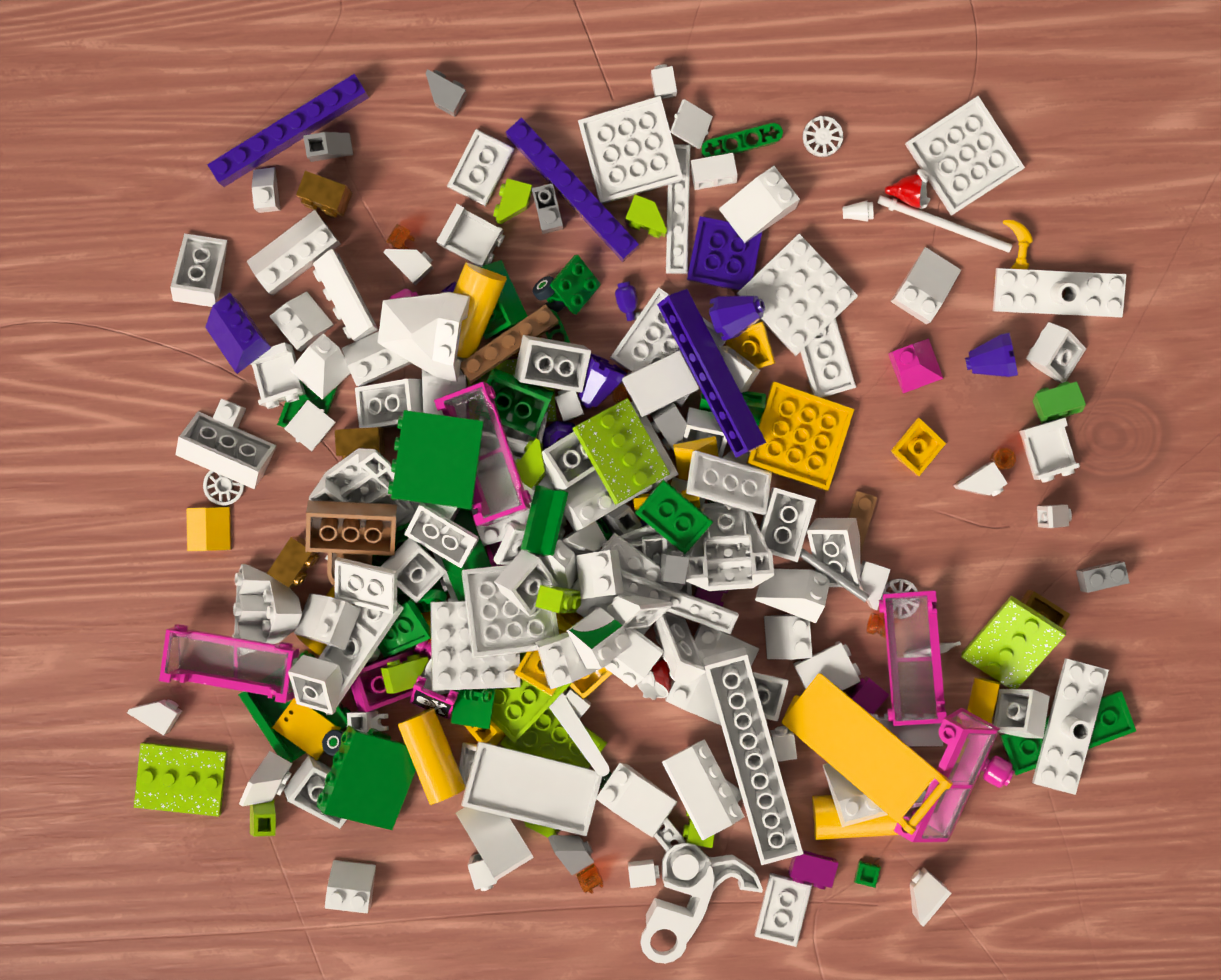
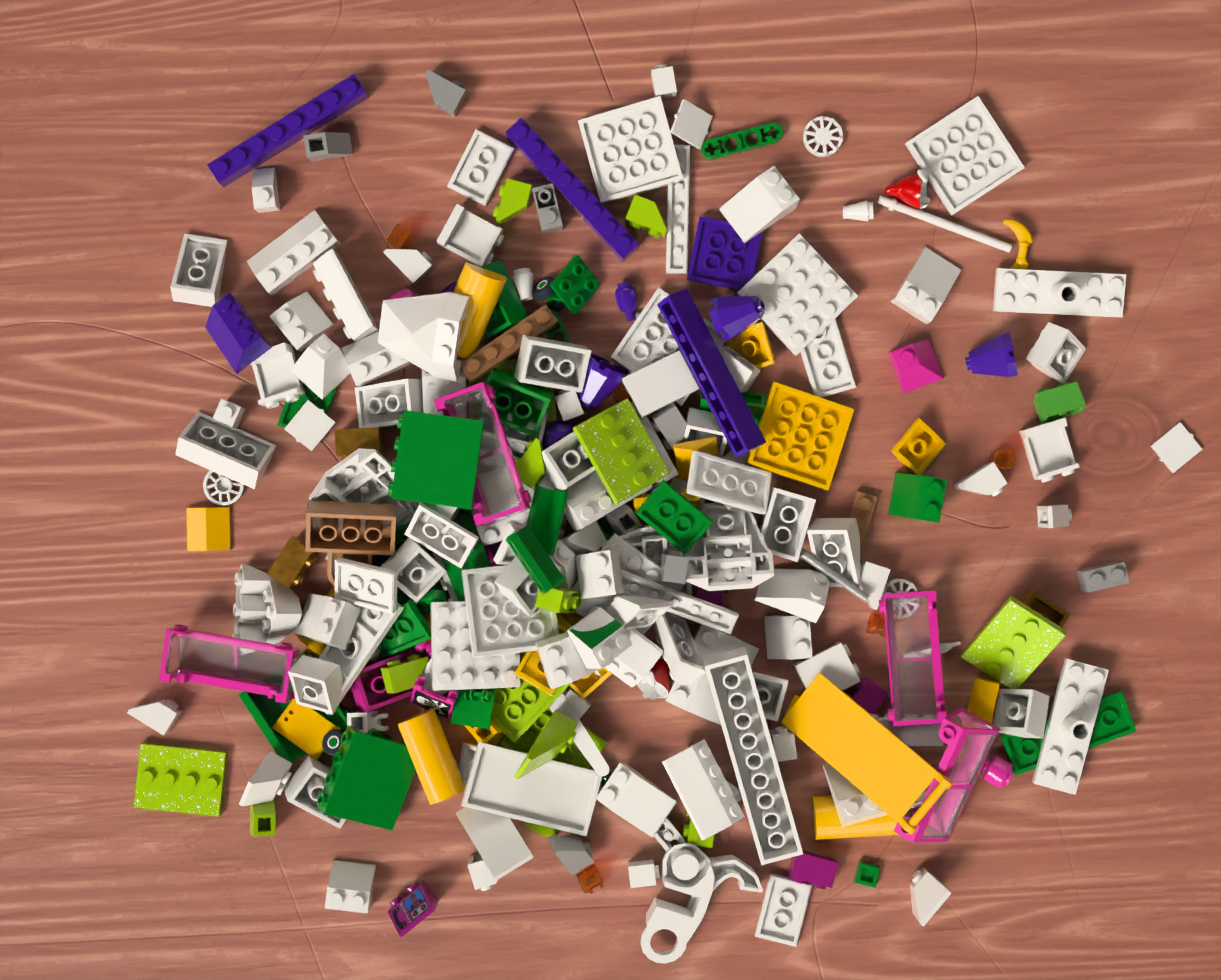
(323, 194): pearl gold brick -> none
(412, 907): none -> magenta slope
(524, 283): none -> white cone
(535, 559): none -> green panel
(550, 741): none -> lime slope
(713, 171): white hinge -> none
(917, 497): none -> green slope
(1176, 447): none -> white piece

